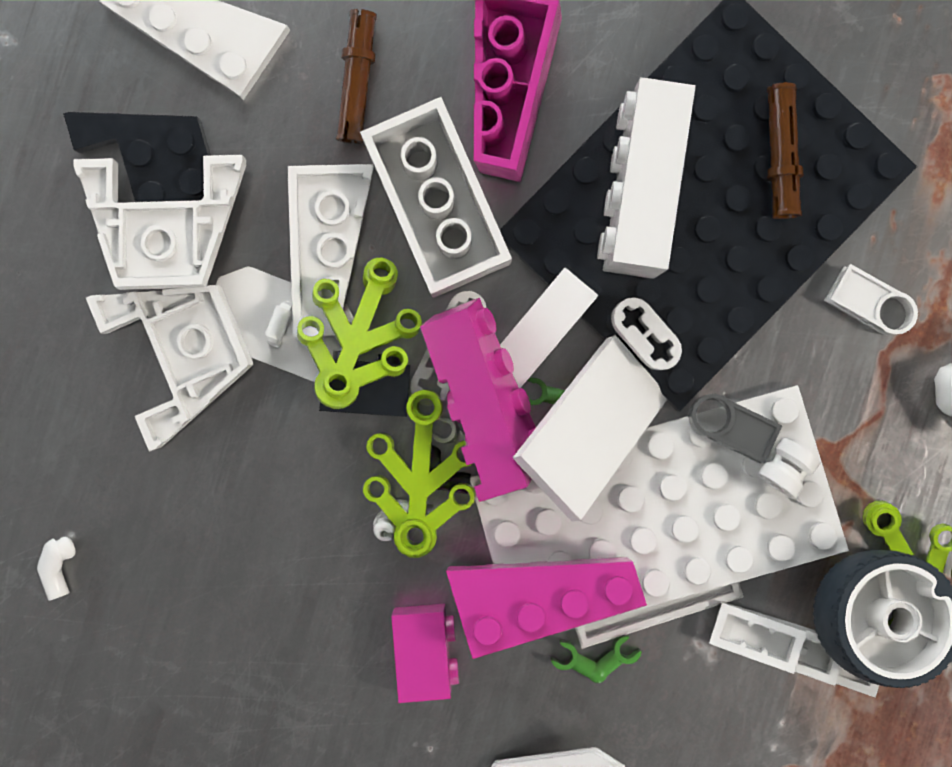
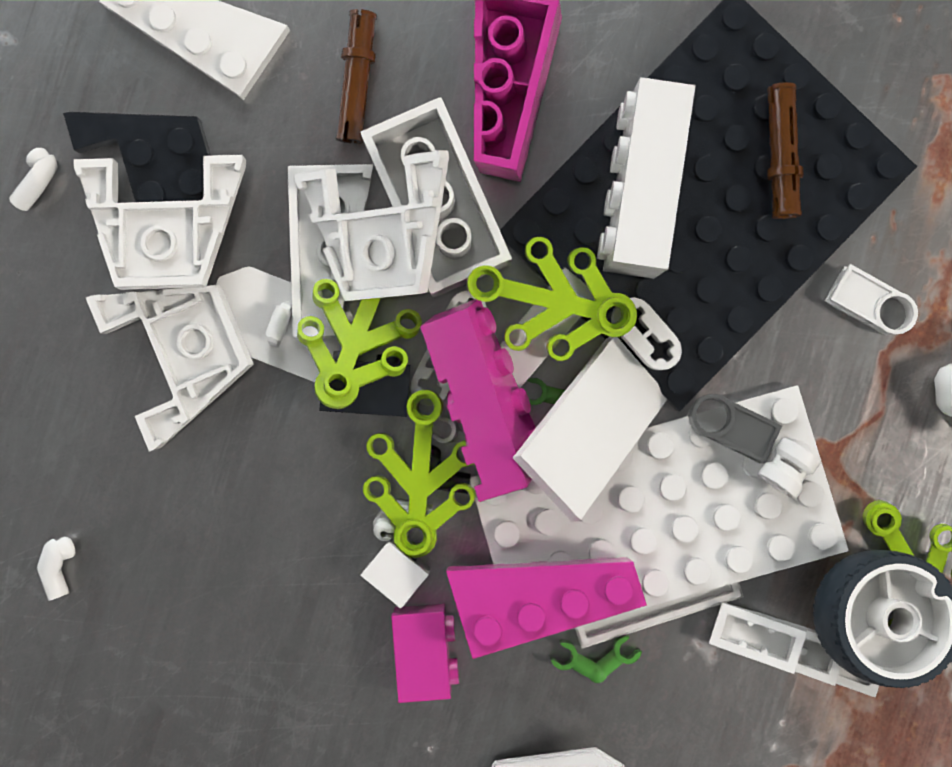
(34, 183): none -> white arm
(384, 248): none -> white wing
(395, 574): none -> white panel
(560, 302): none -> lime plant

